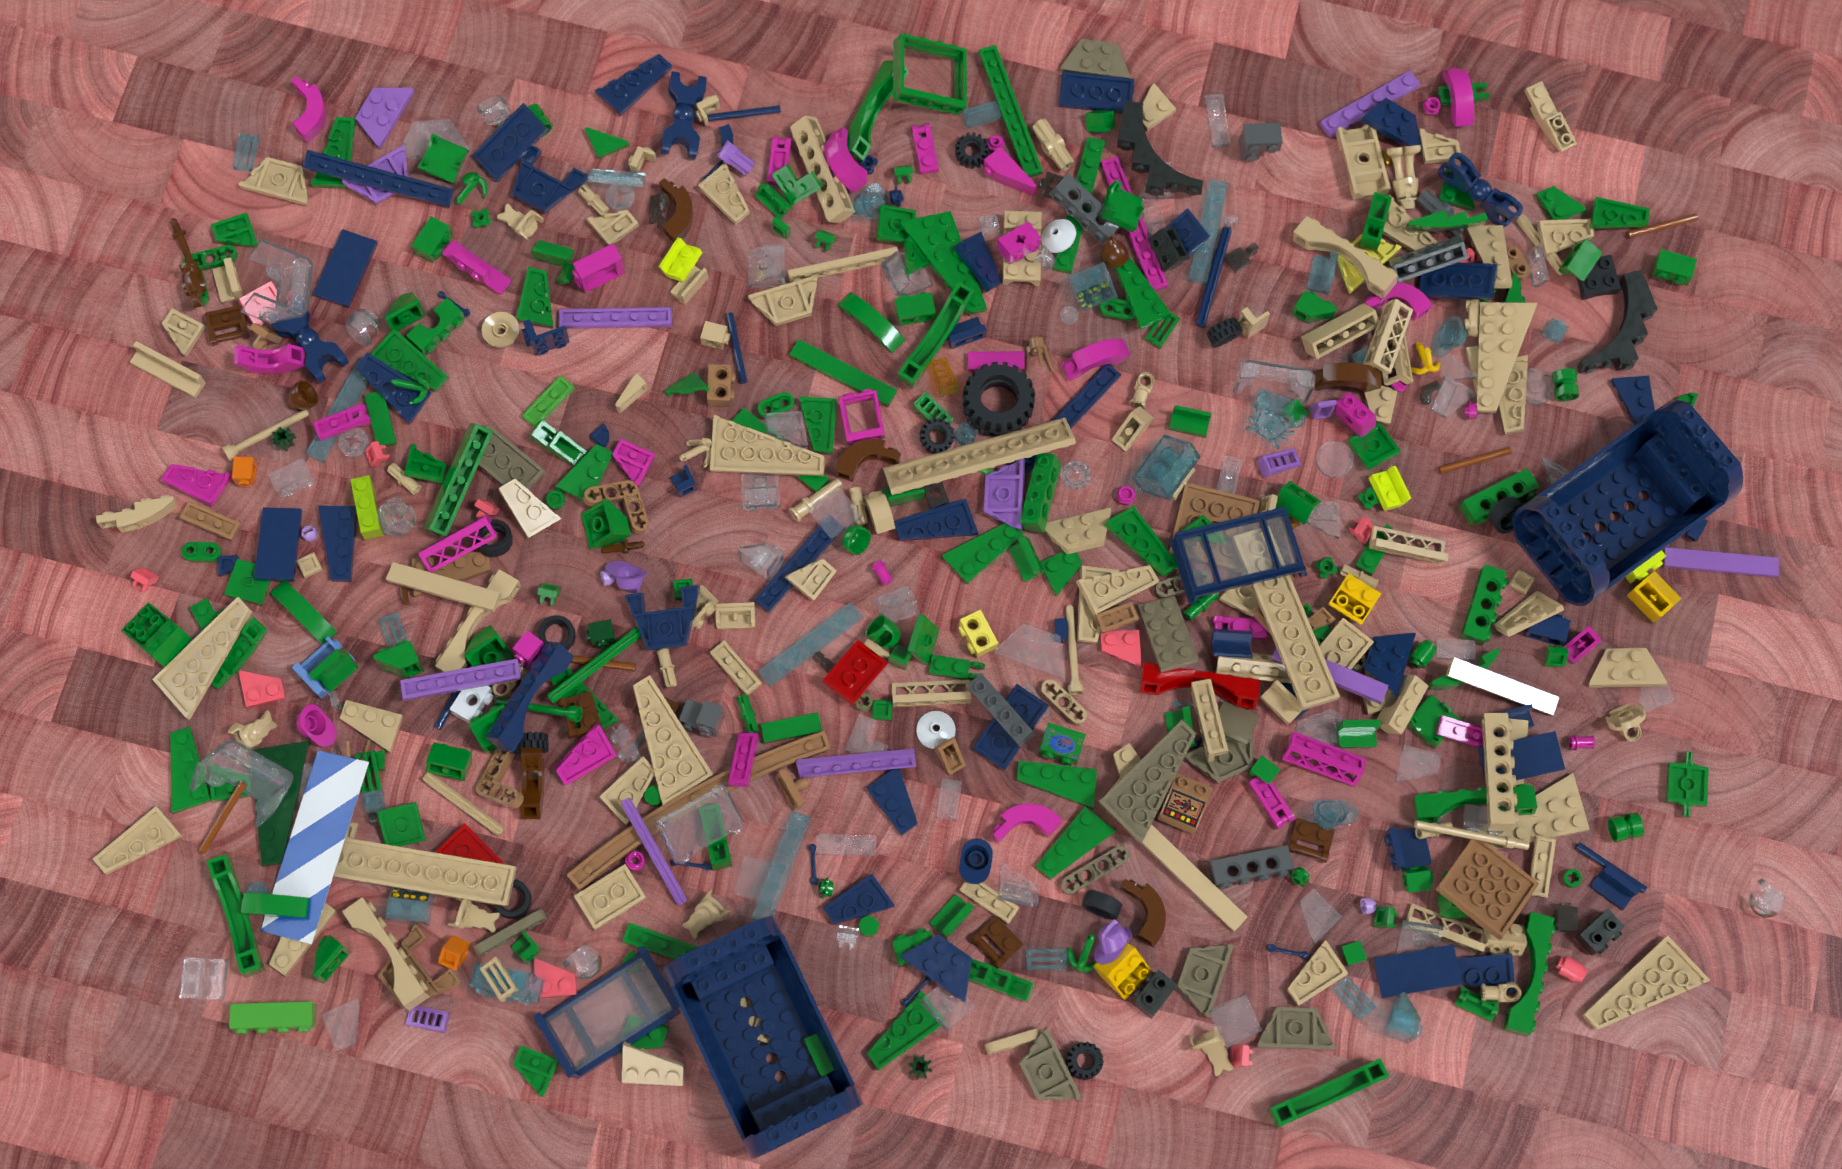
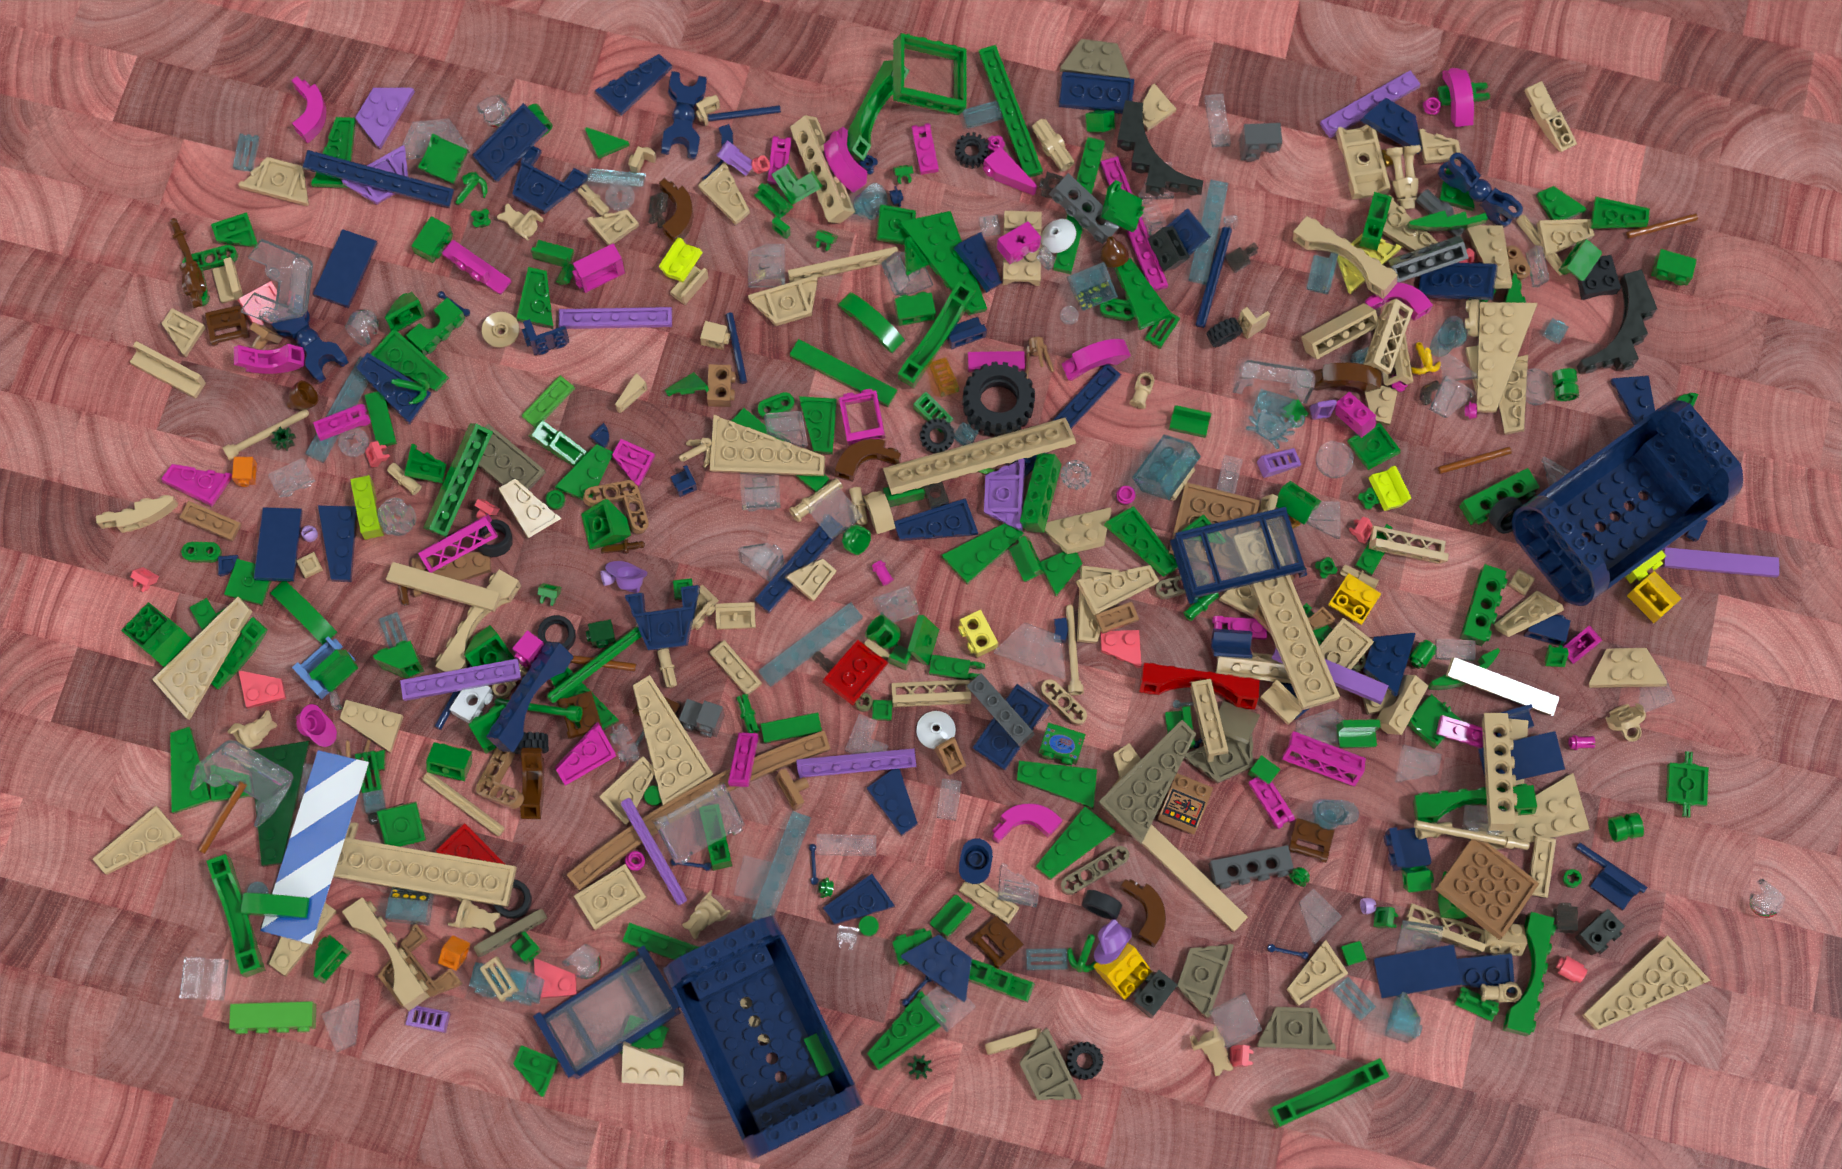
(758, 162): none -> coral bush
(1132, 428): tan slope -> none
(1167, 633): dark tan plate -> none
(1313, 309): green slope -> none

